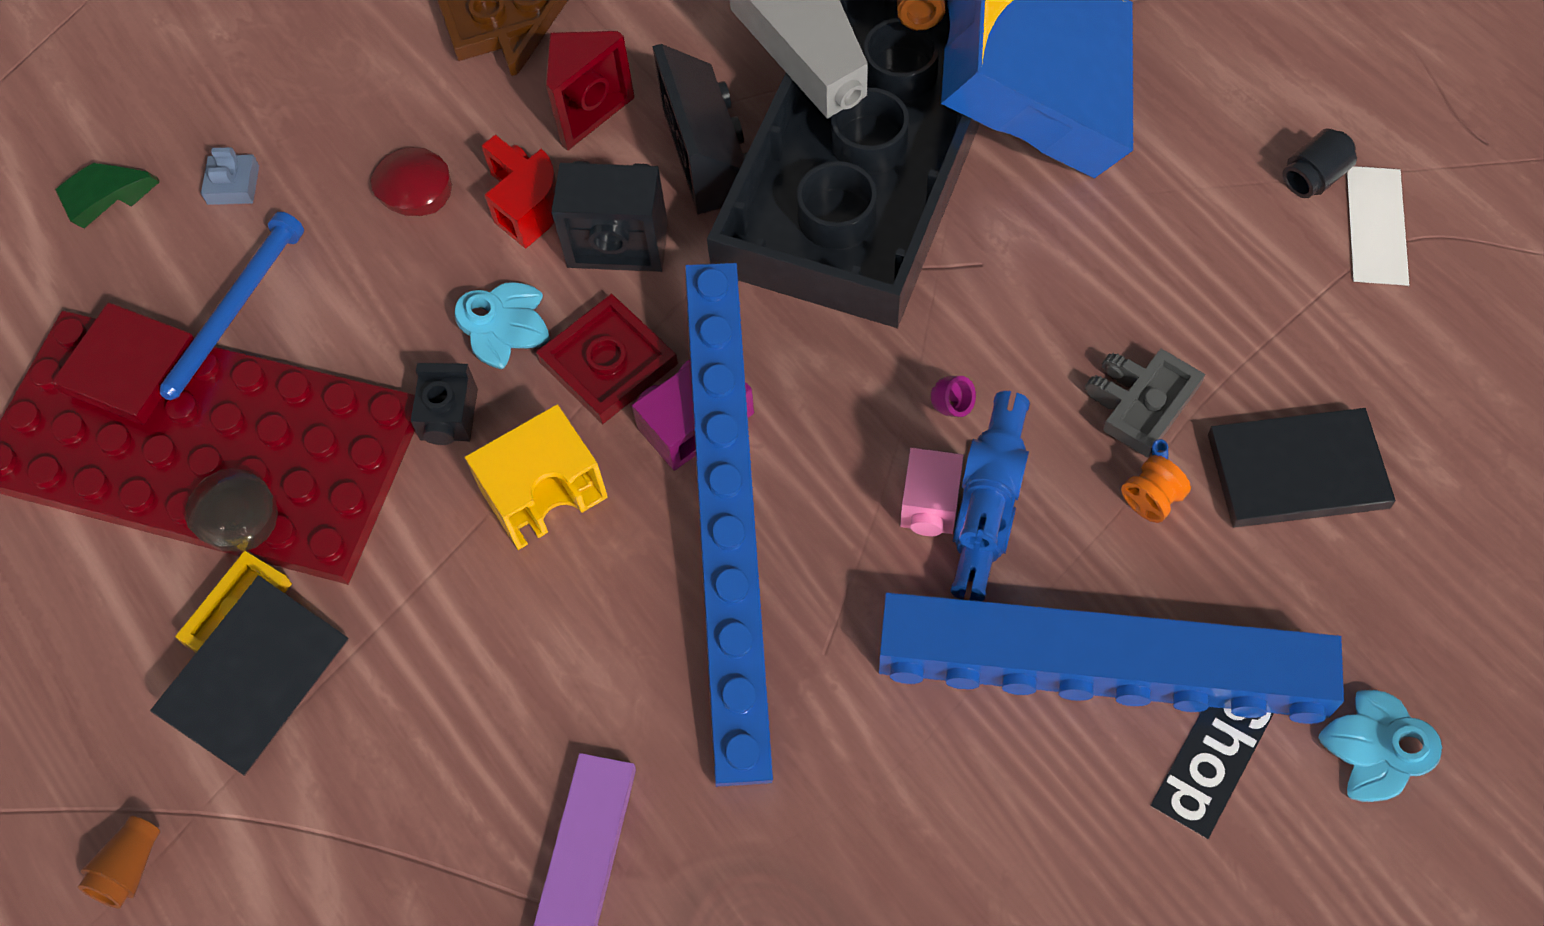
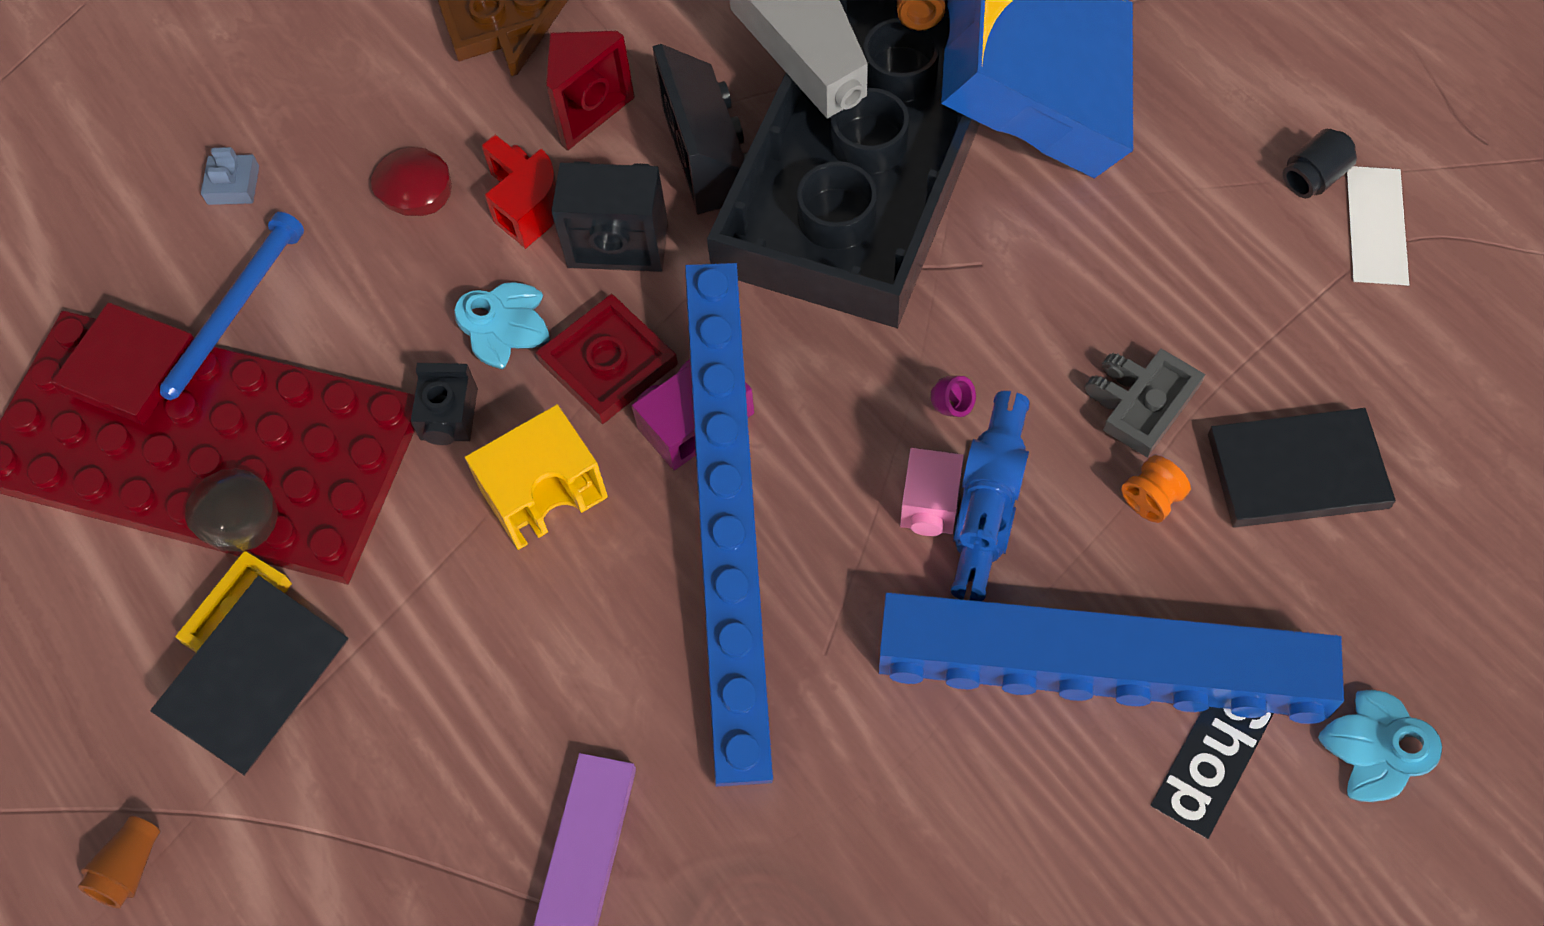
(98, 187): dark green slope -> none
(1158, 445): blue leg -> none

